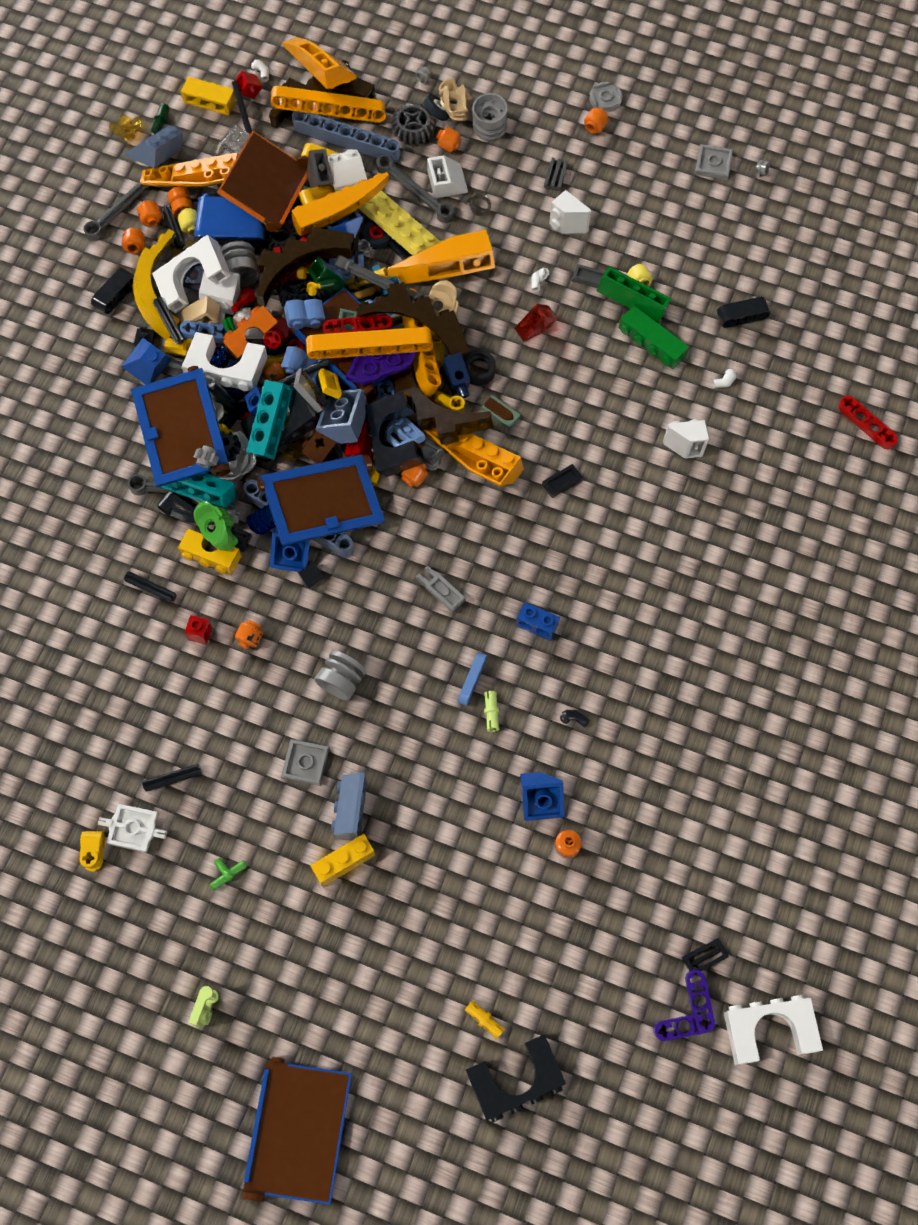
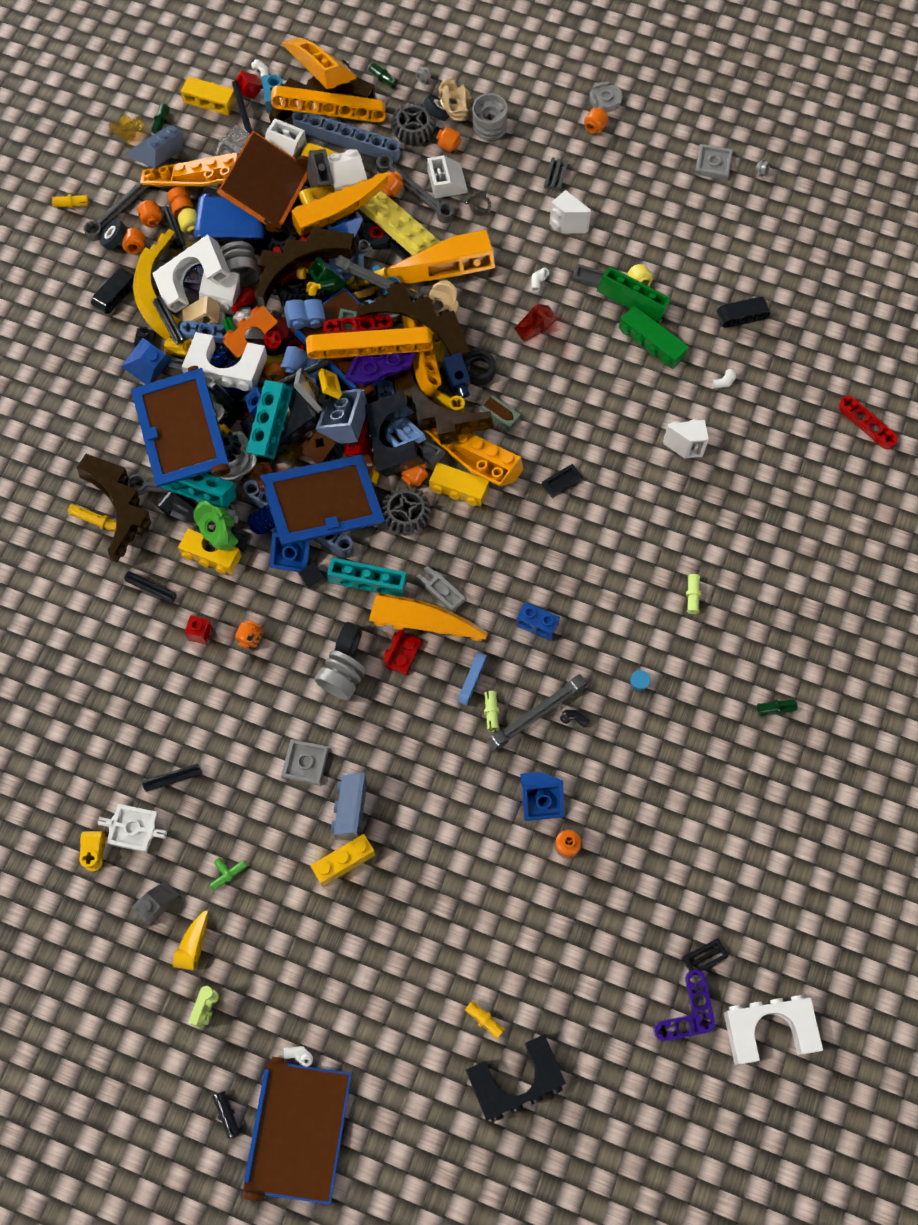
(70, 201): none -> yellow pin
(103, 522): none -> yellow pin
(112, 482): none -> dark brown arch
(113, 234): none -> black bush
(155, 902): none -> flat silver slope
(190, 947): none -> yellow piece
(206, 457): light grey gear -> none
(226, 1114): none -> black pin
(256, 471): none -> clear orange wheel
(269, 82): none -> dark azure plate
(286, 137): none -> white slope
(300, 1053): none -> white arm
(349, 639): none -> black tyre
(366, 577): none -> teal brick
(383, 75): none -> dark green axle
(394, 184): none -> orange head
(401, 652): none -> red bracket
(418, 504): none -> flat silver gear
(420, 615): none -> light orange wedge
(458, 484): none -> yellow brick
(502, 737): none -> dark grey piece
(640, 680): none -> dark azure tile
(693, 593): none -> yellowish green pin
(776, 707): none -> dark green axle

